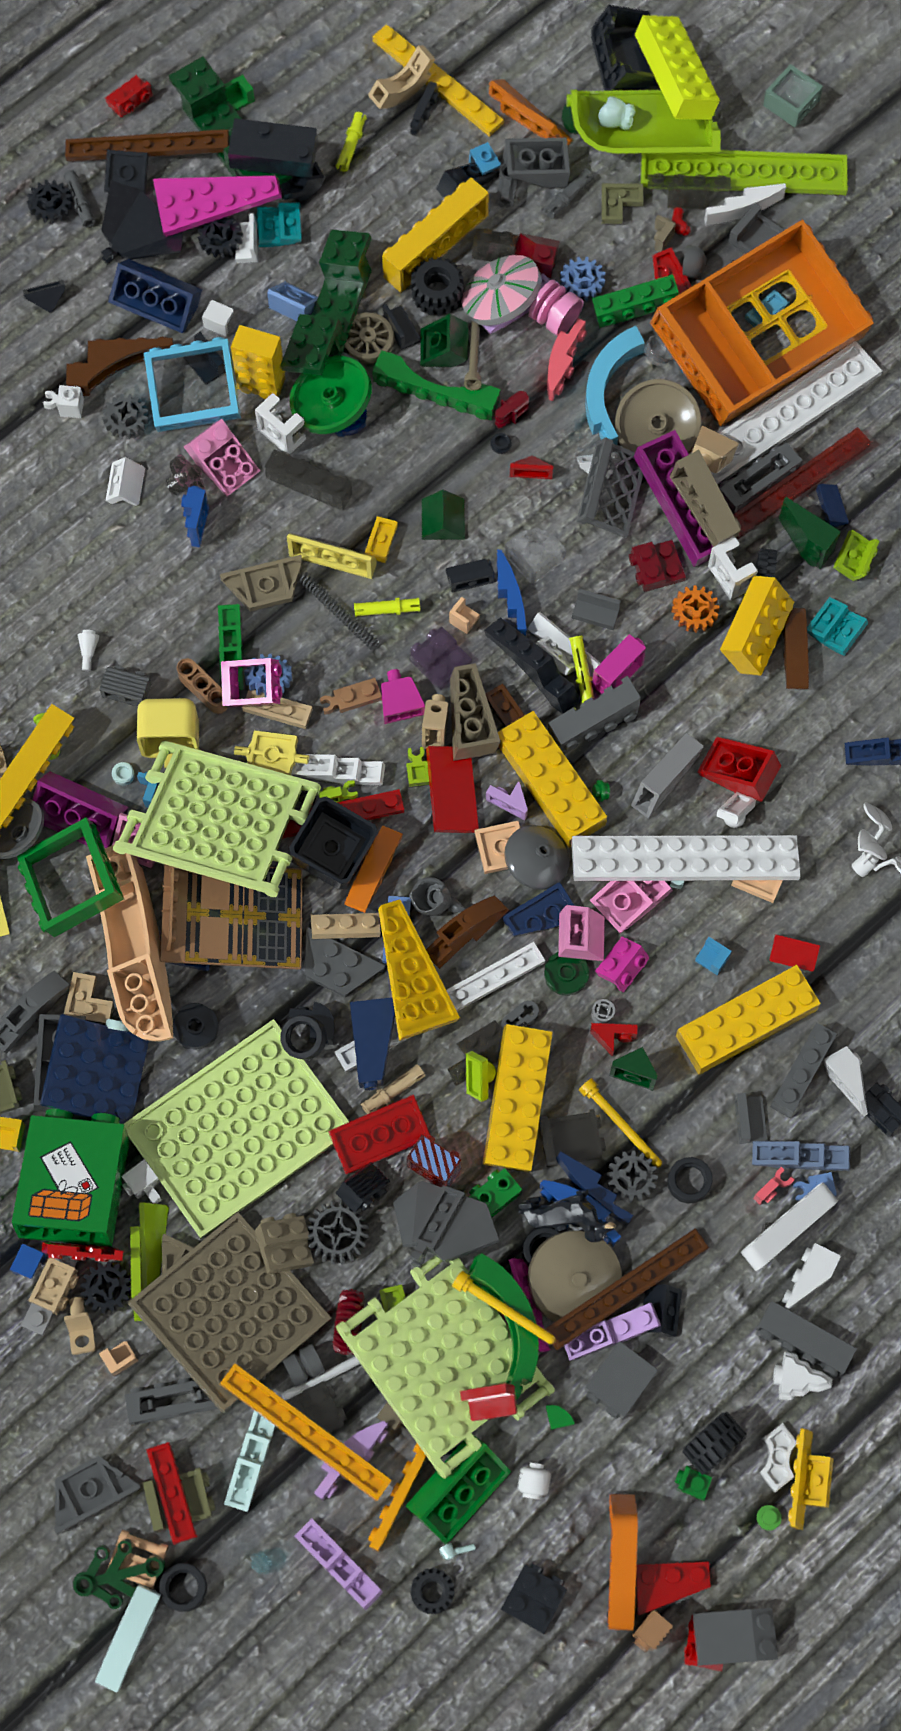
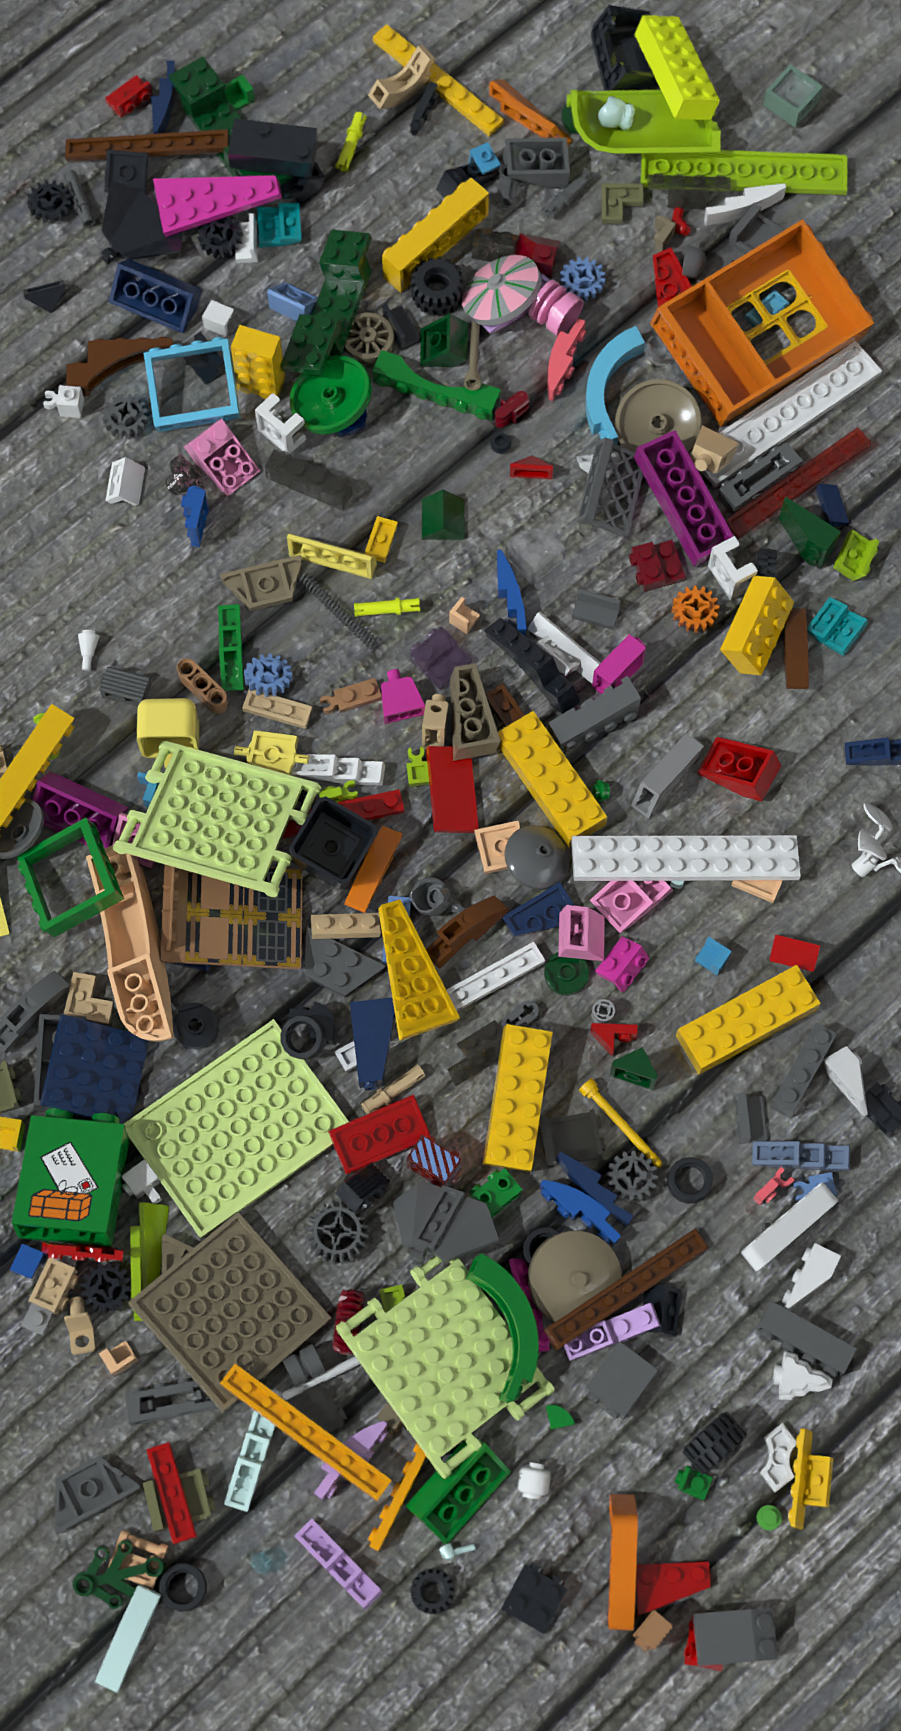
(117, 1025): light aqua tile -> none
(123, 773): light aqua tile -> none
(163, 104): none -> dark blue slope
(230, 682): window -> none
(284, 1243): dark tan plate -> none
(465, 1283): yellow piece -> none
(469, 575): black panel -> none
(478, 1075): lime tile -> none
(490, 1401): red panel -> none
(511, 803): lavender slope -> none
(567, 1211): black animal -> none
(585, 691): neon yellow pin -> none
(634, 301): green brick -> none
(704, 498): dark tan wedge -> none
(736, 809): white tile -> none

